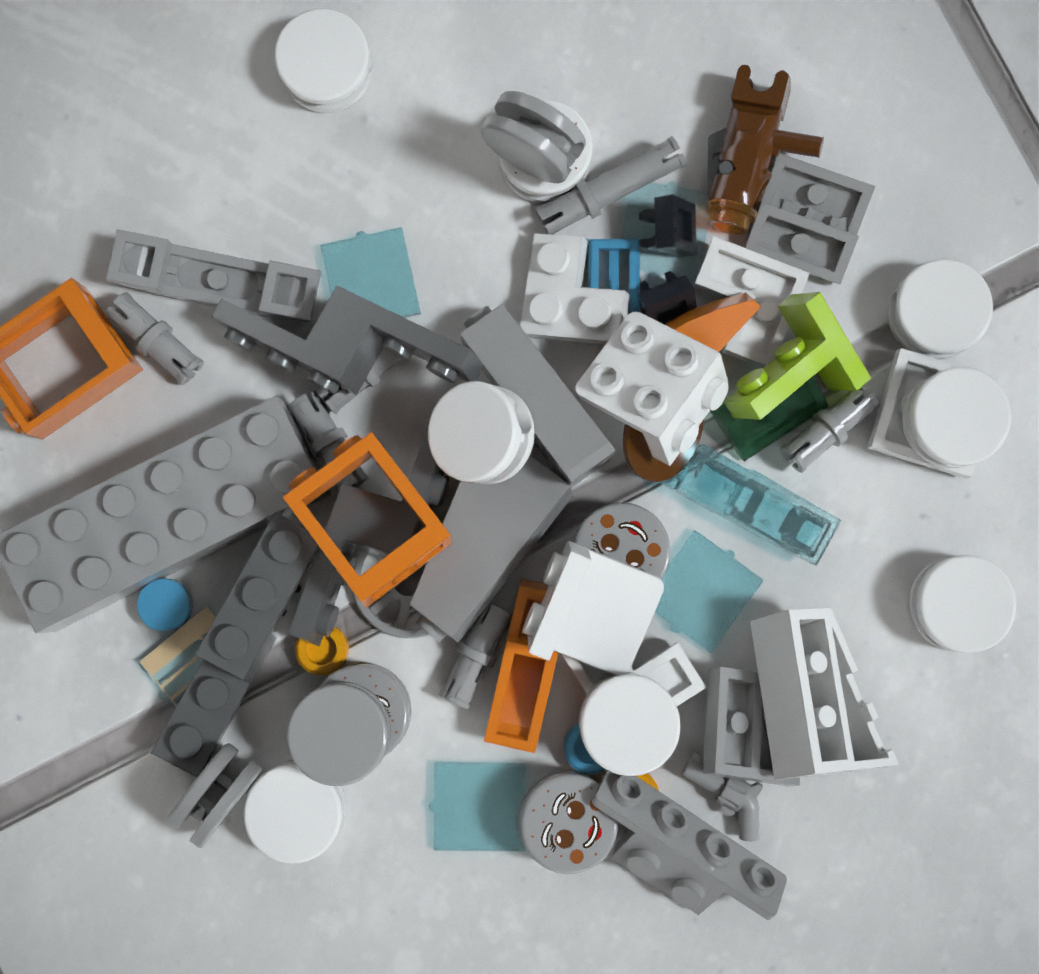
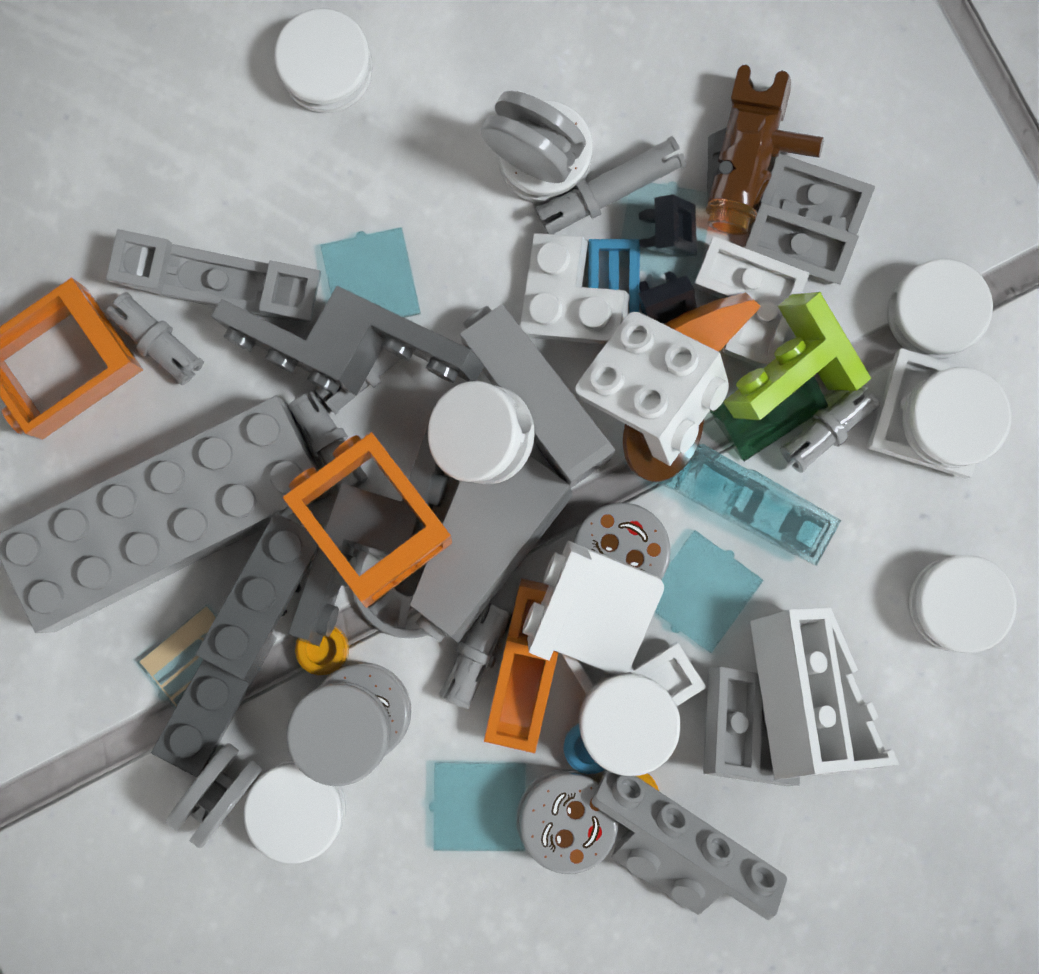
(164, 604): dark azure tile -> none
(733, 795): light grey piece -> none

